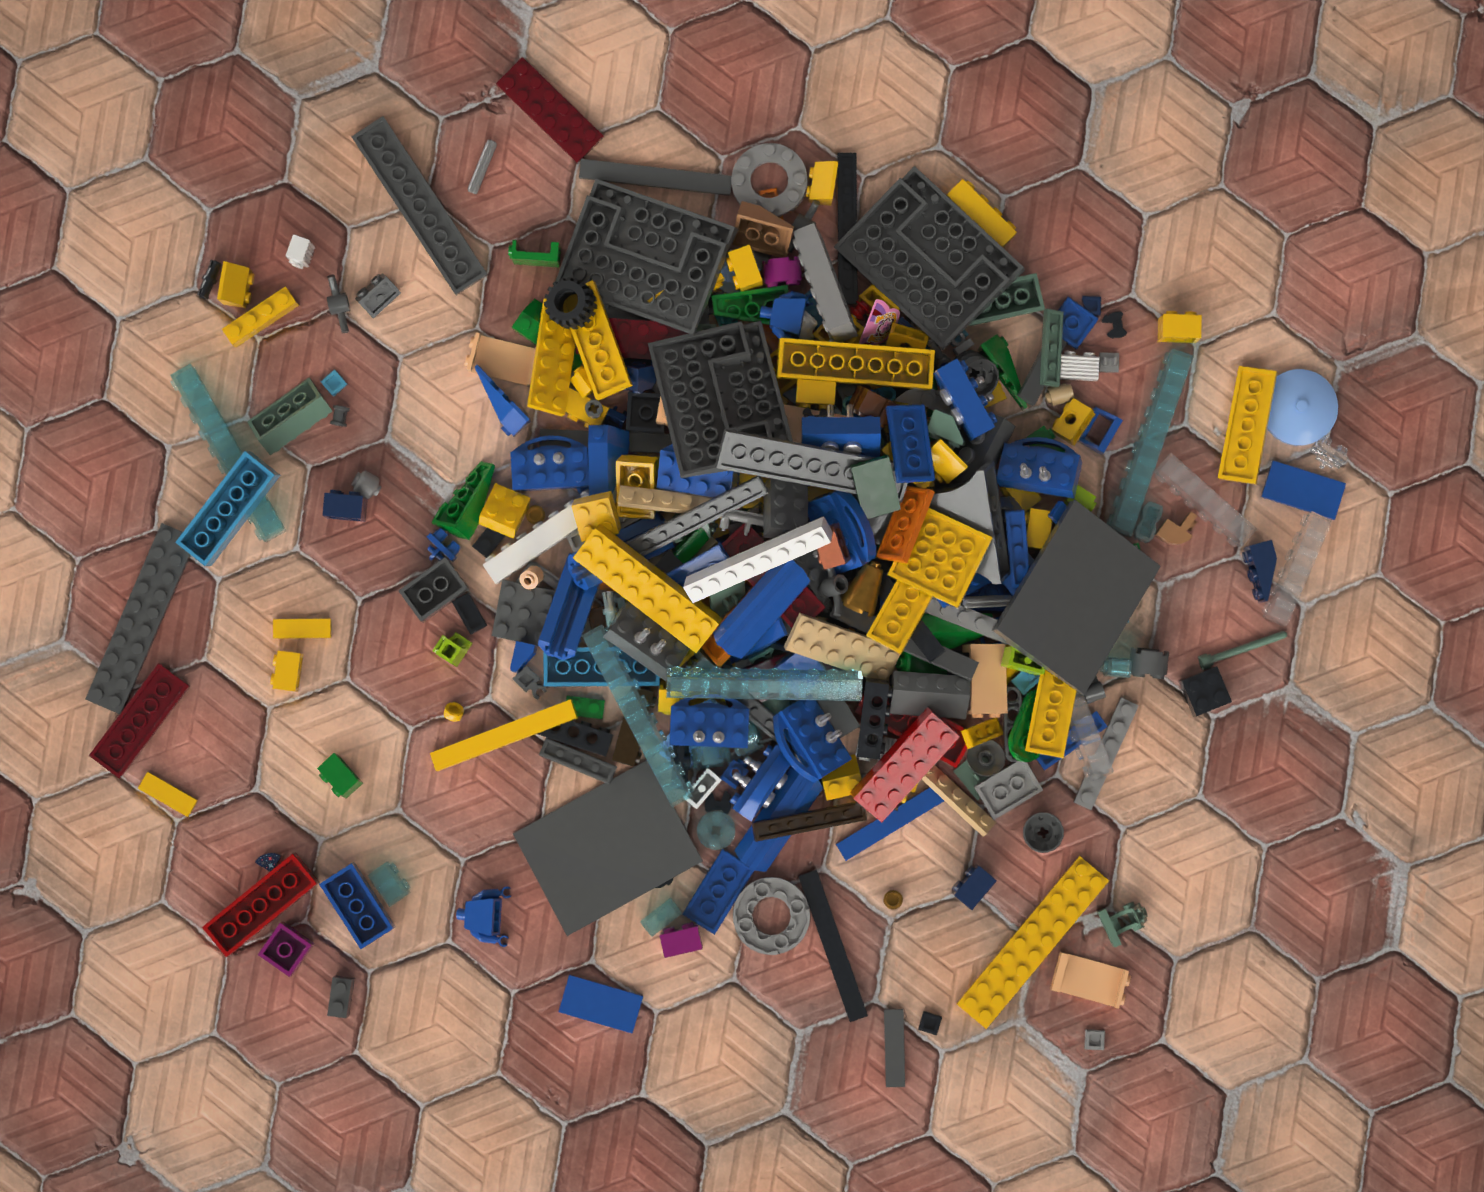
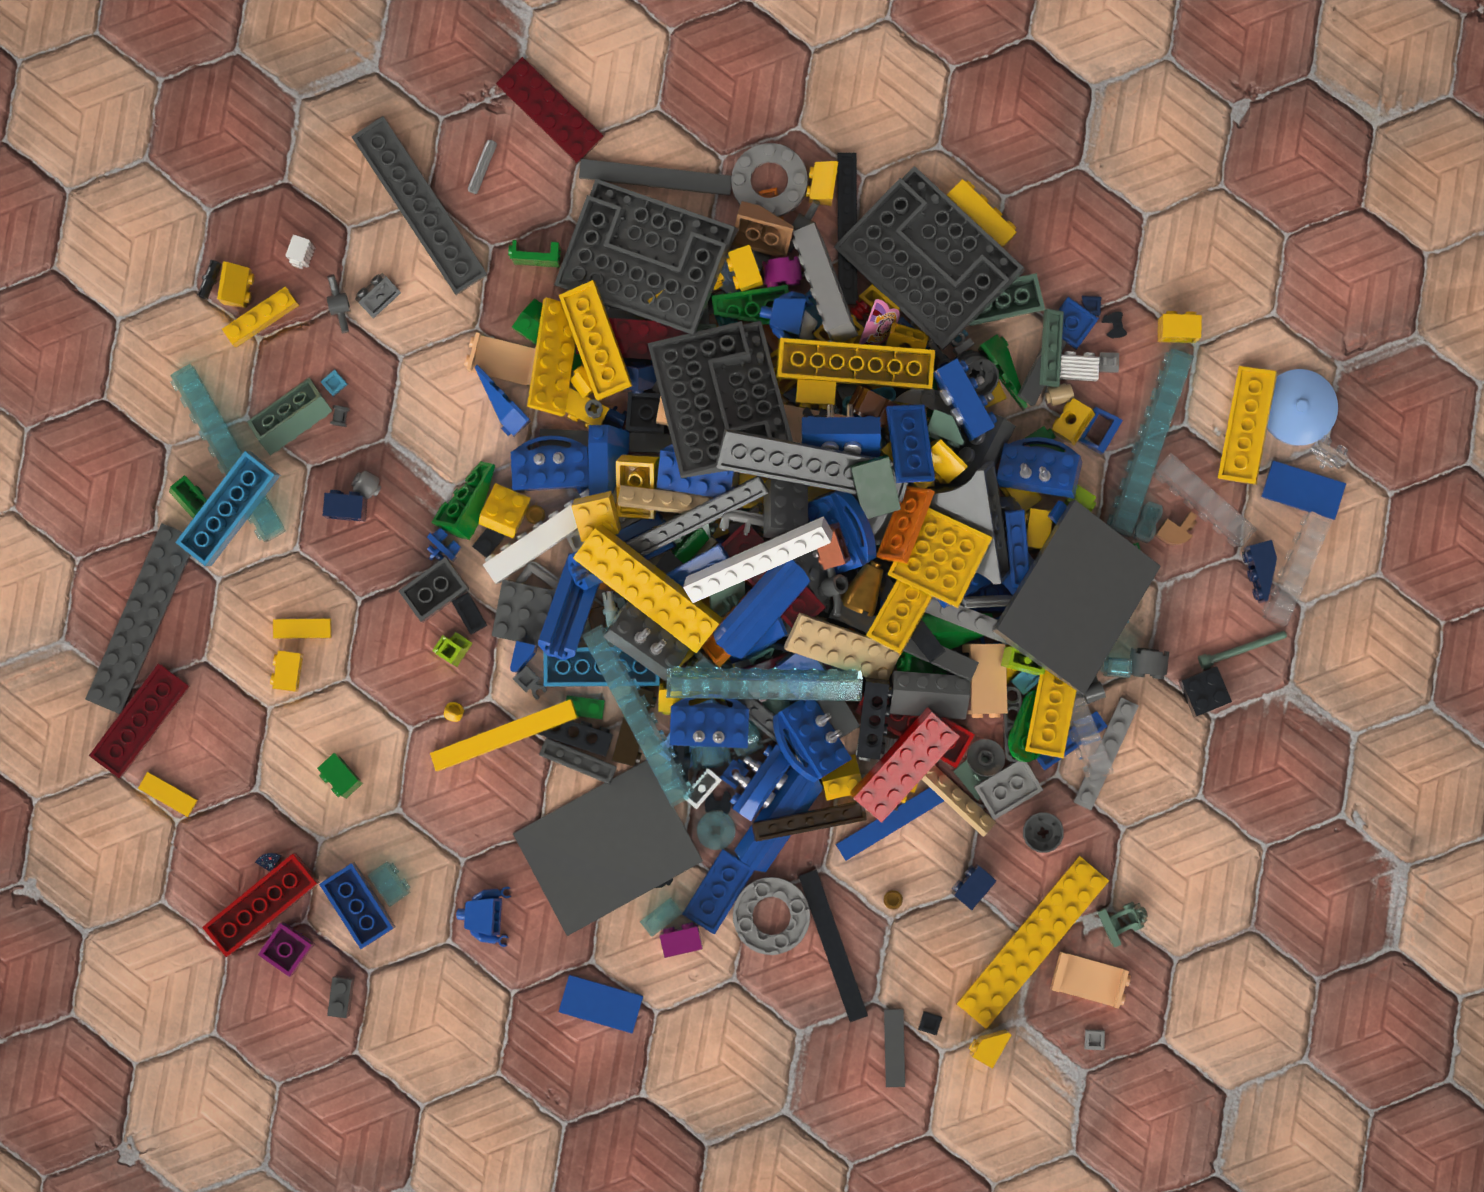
(188, 495): none -> green brick
(531, 577): light nougat brick -> none
(580, 313): black tyre -> none
(982, 732): yellow tile -> none
(989, 1047): none -> yellow slope

